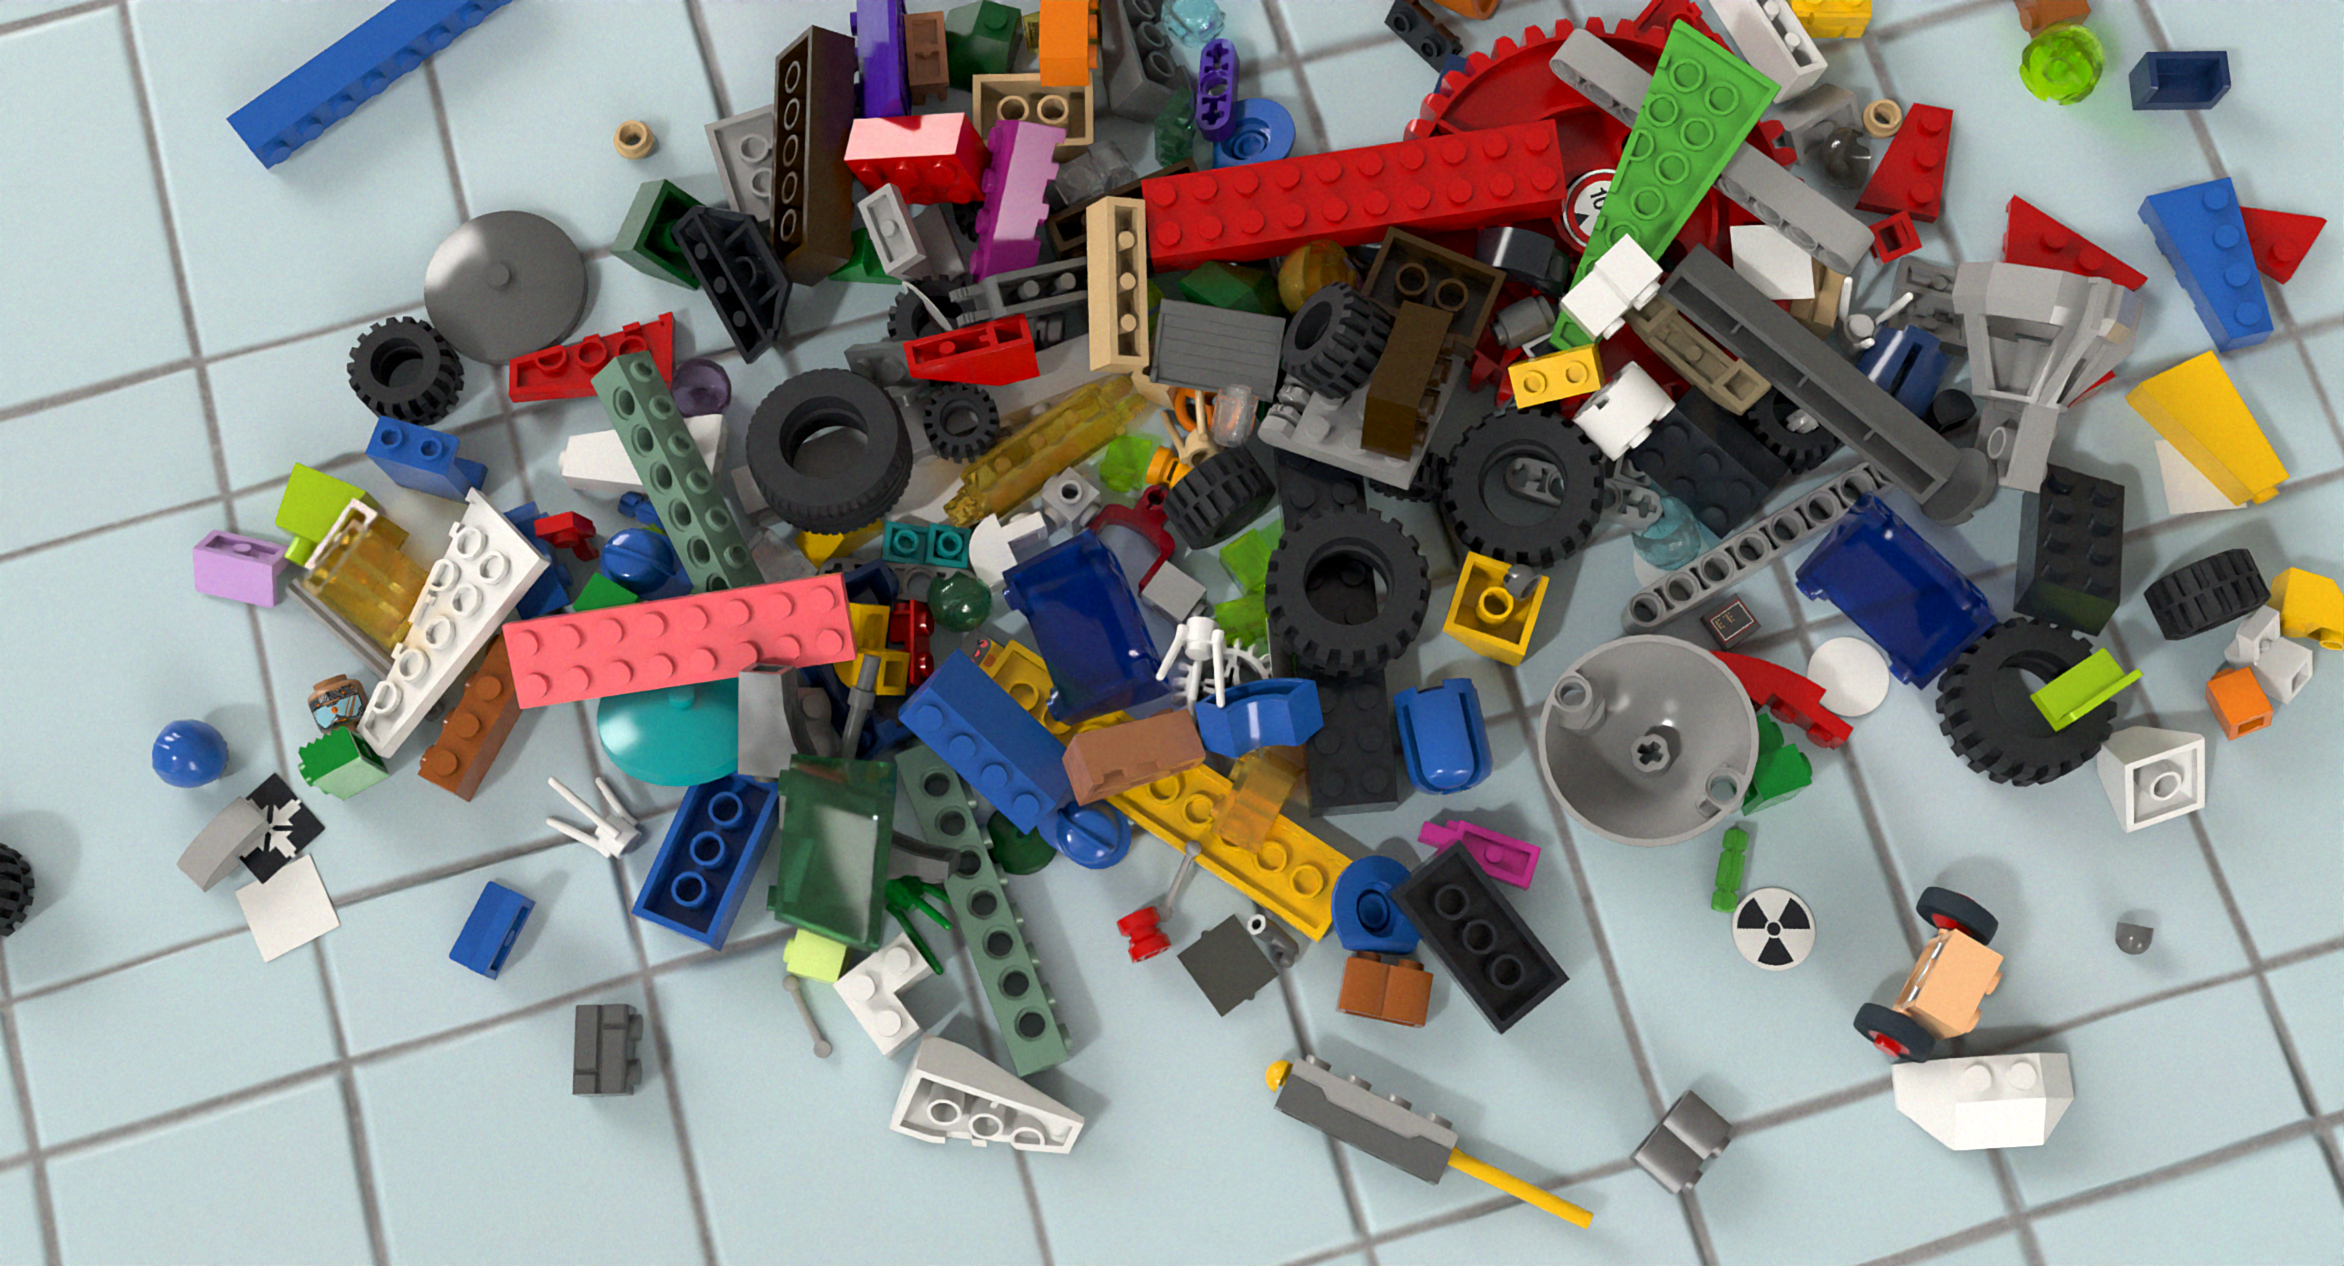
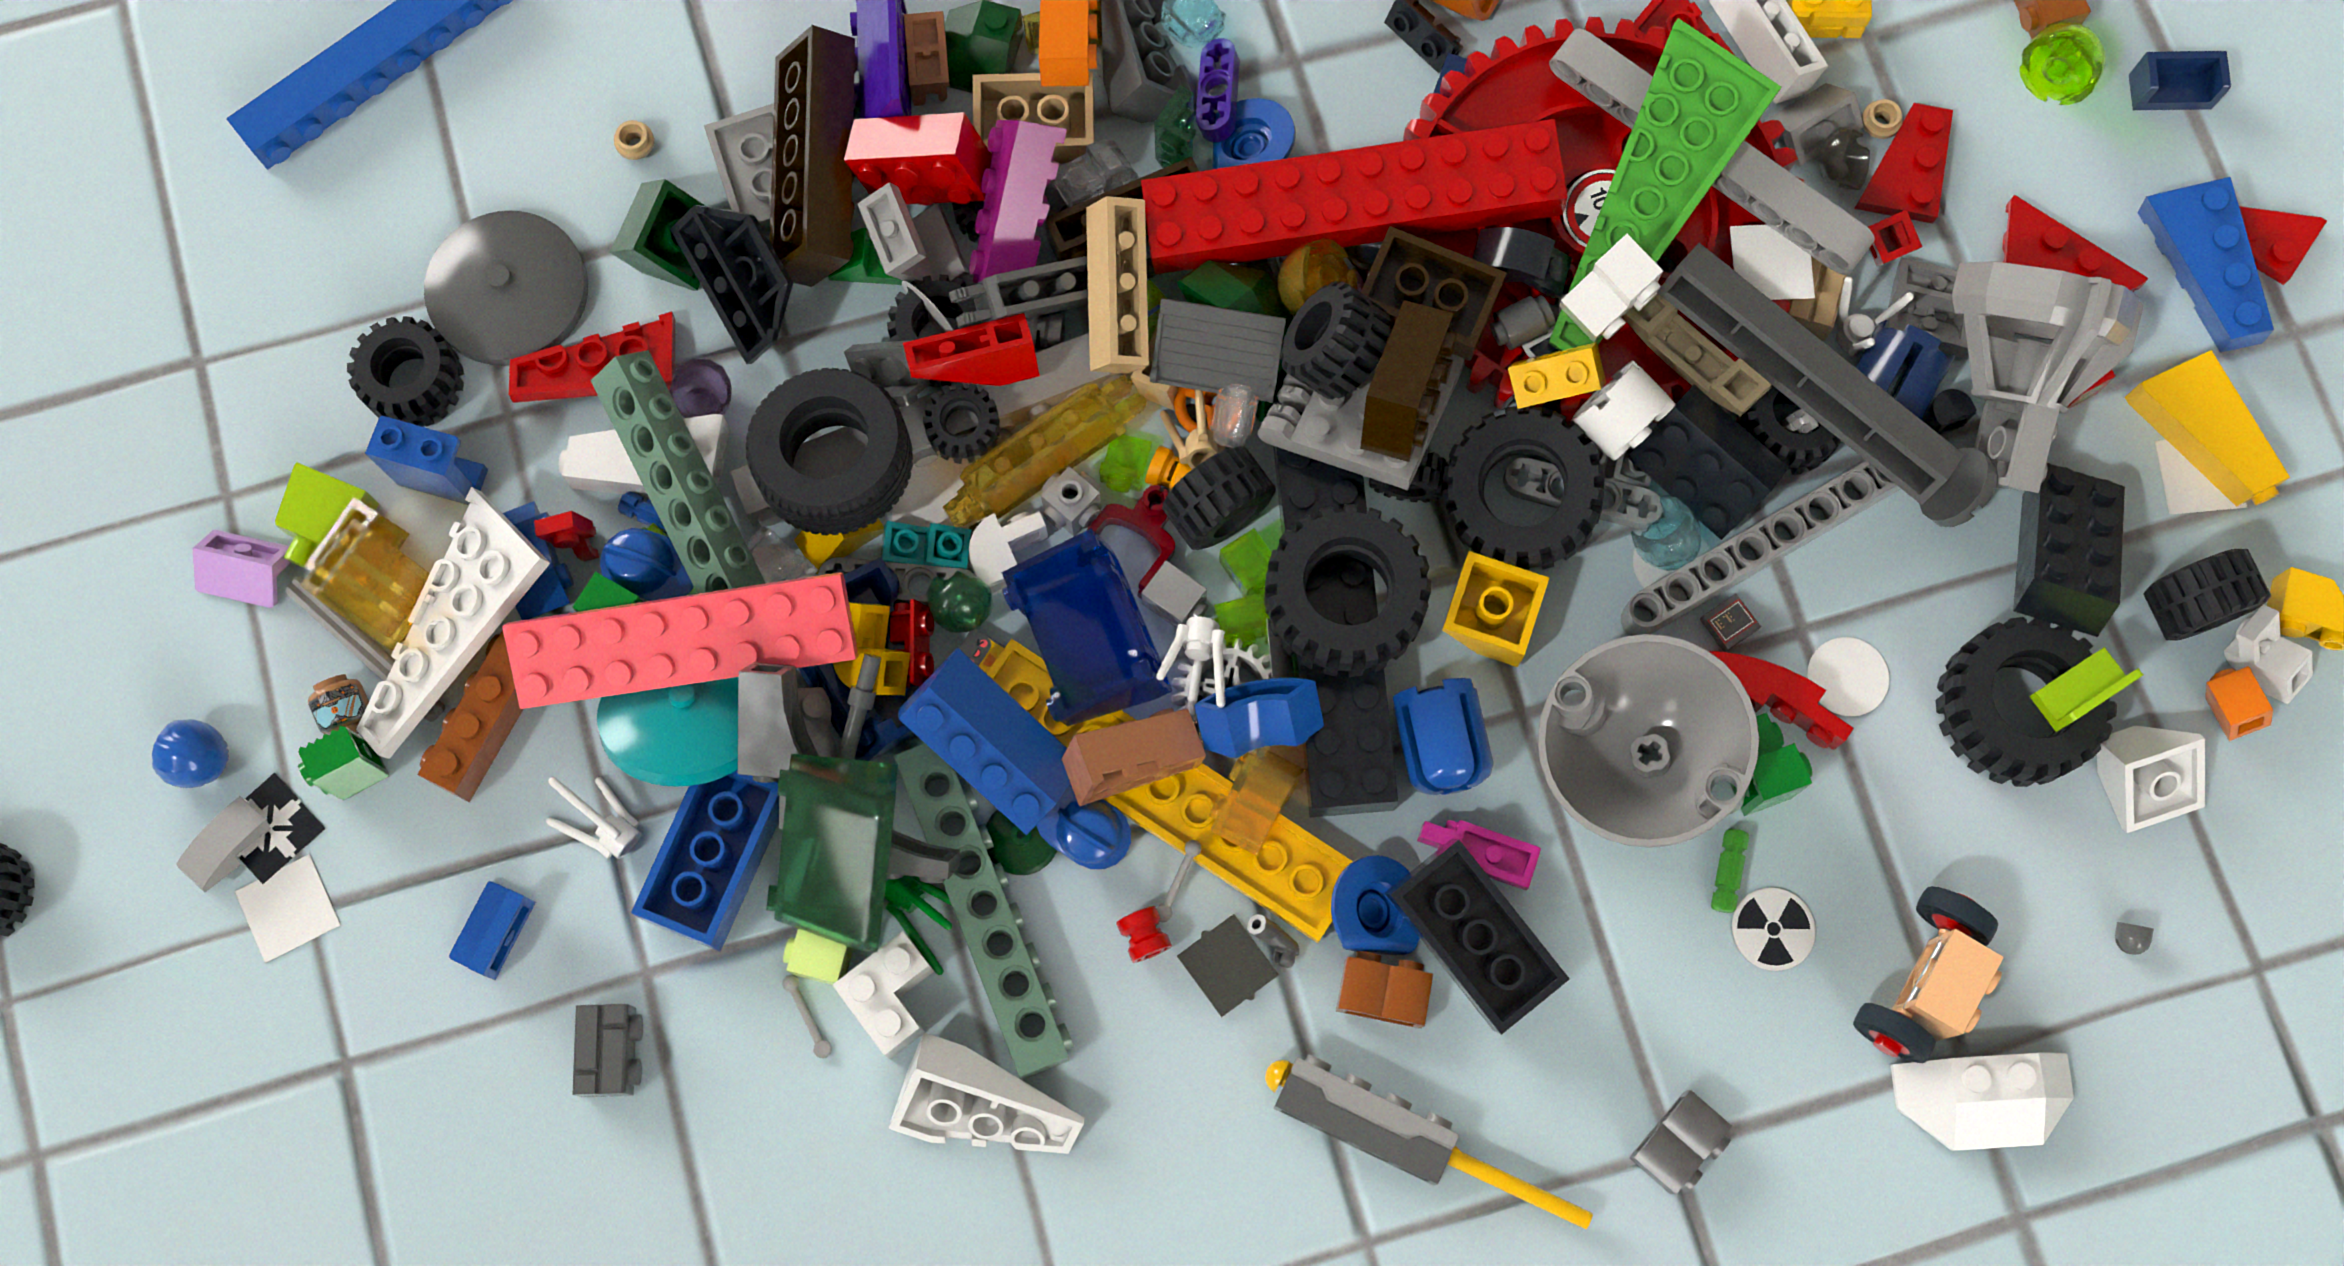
(1521, 581): dark grey hinge -> none
(1897, 590): clear blue windscreen -> none

